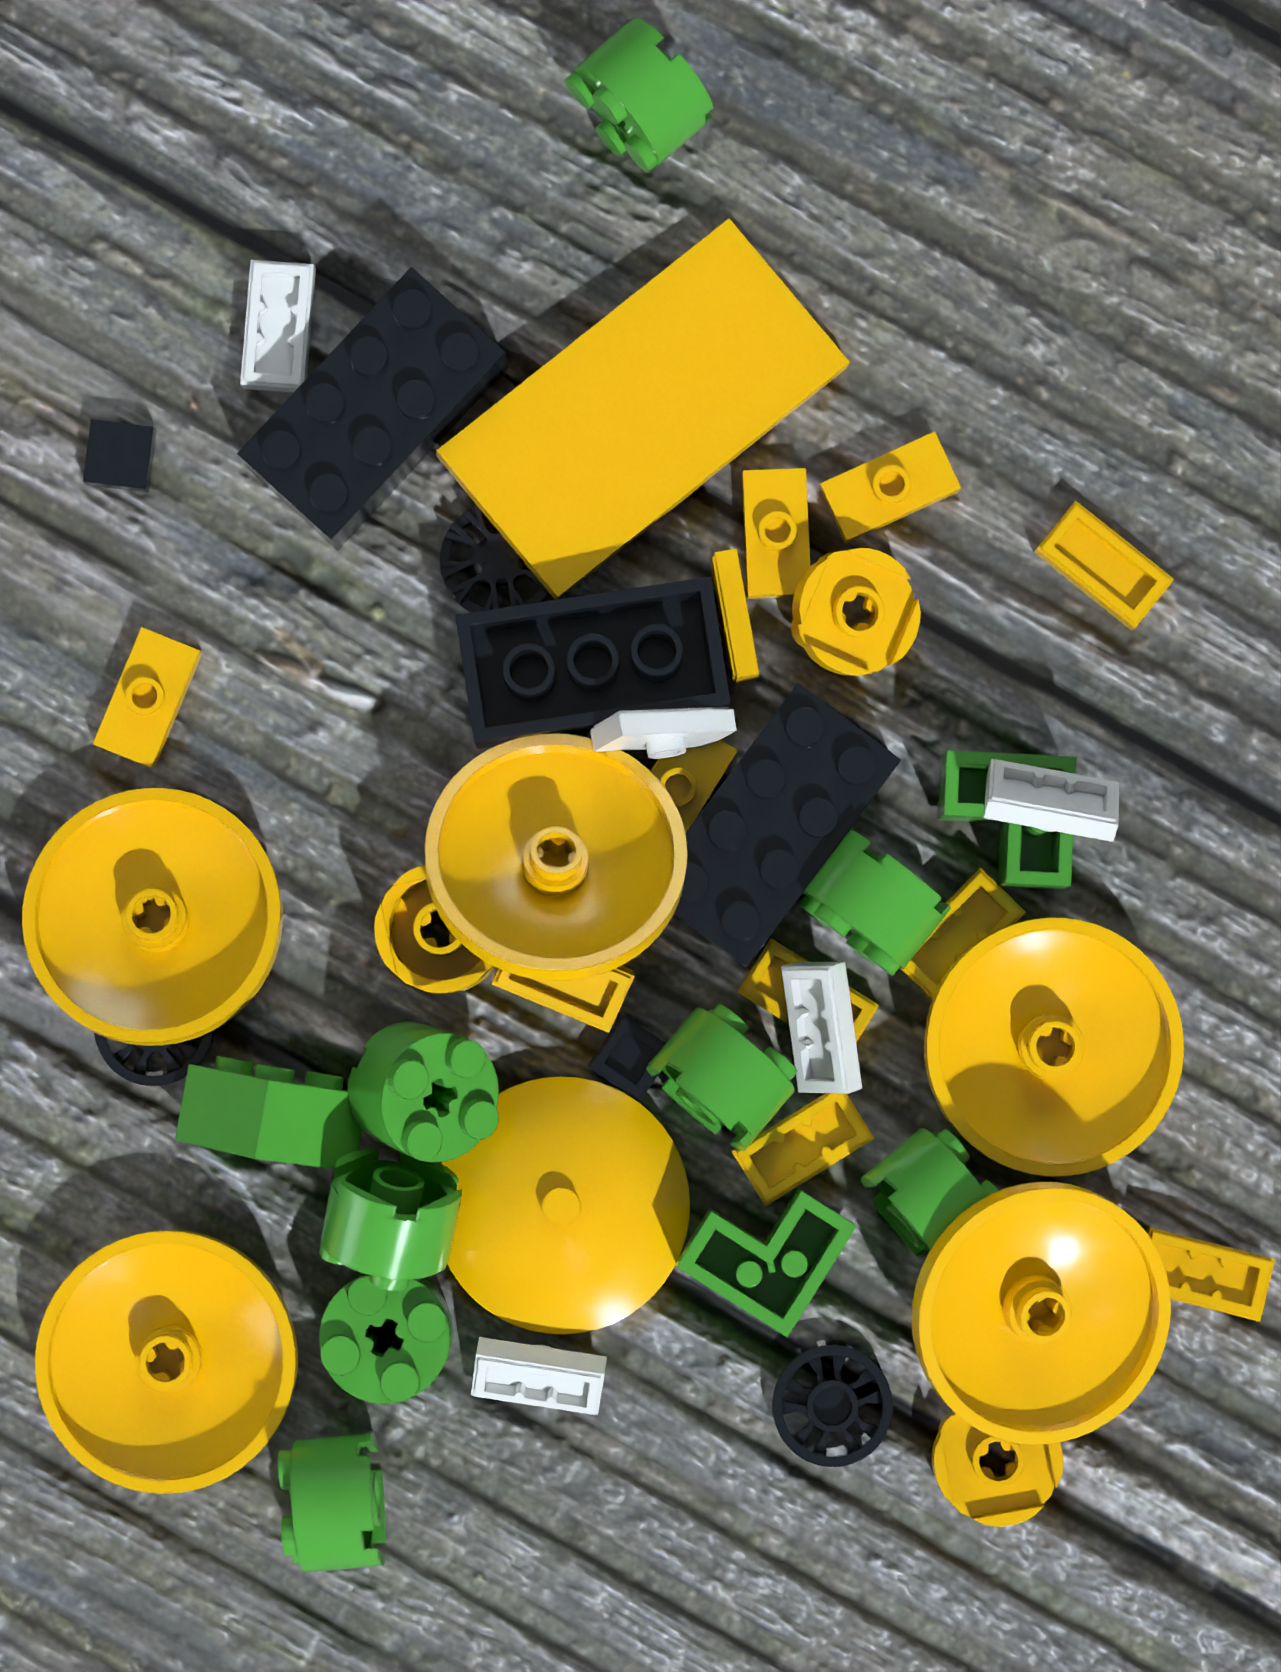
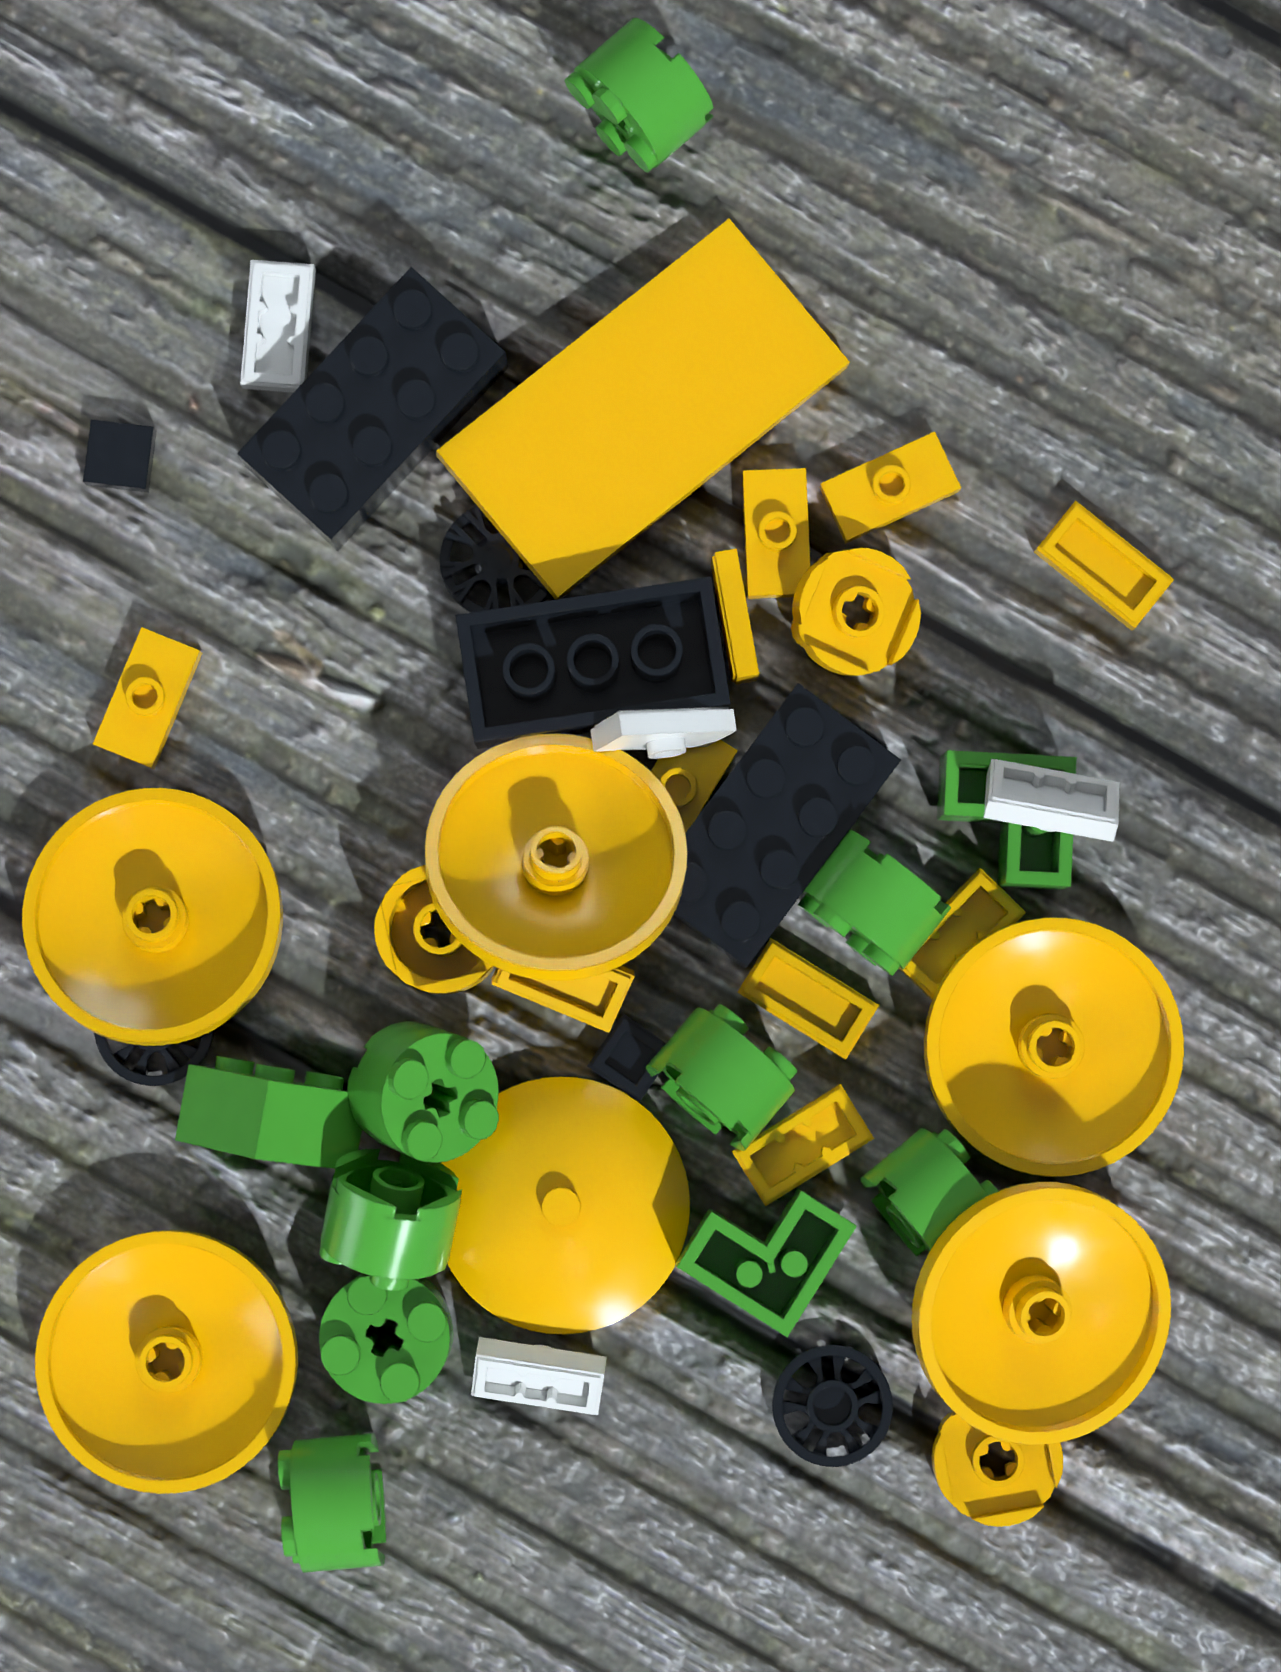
(821, 1027): white plate -> none
(1214, 1274): yellow plate -> none

